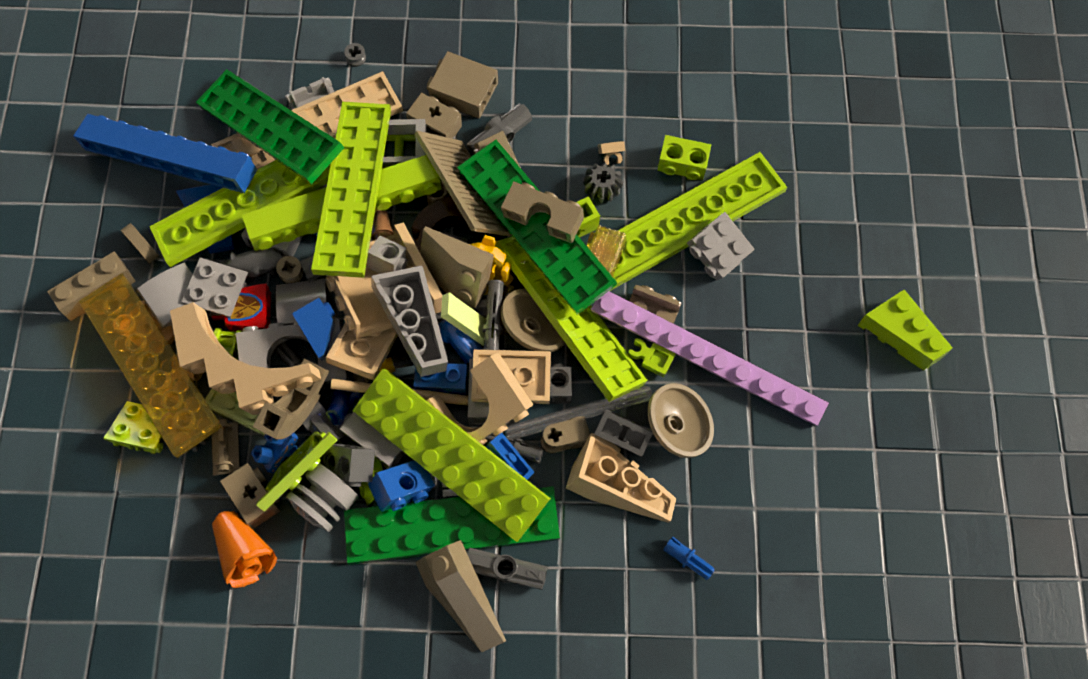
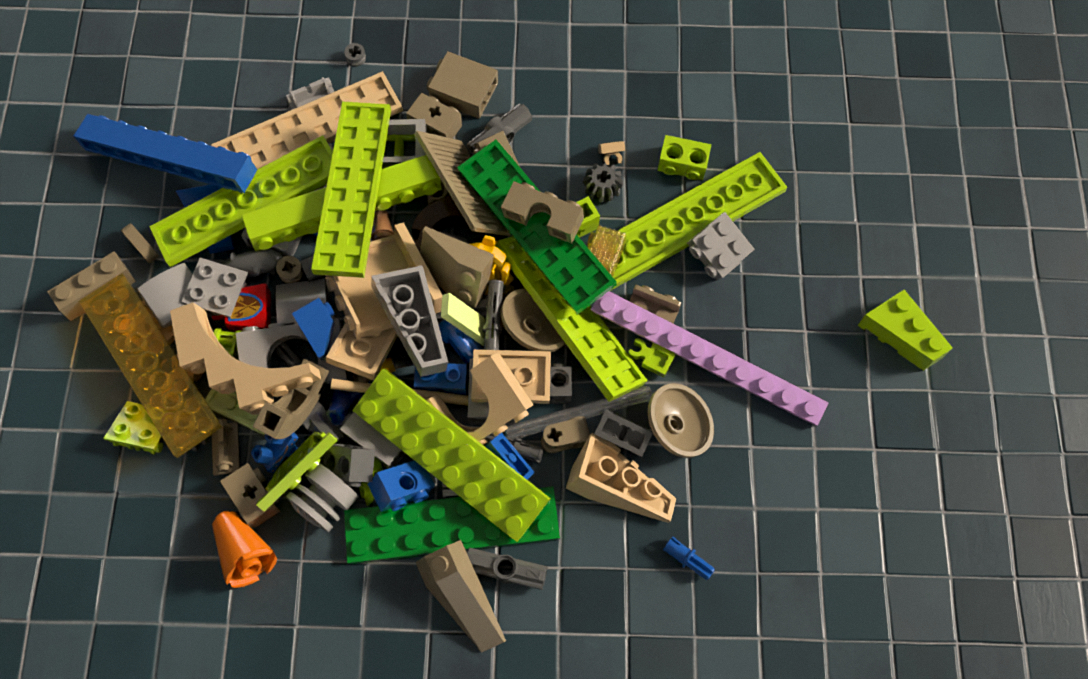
(270, 126): green plate -> none
(386, 256): light grey brick -> none

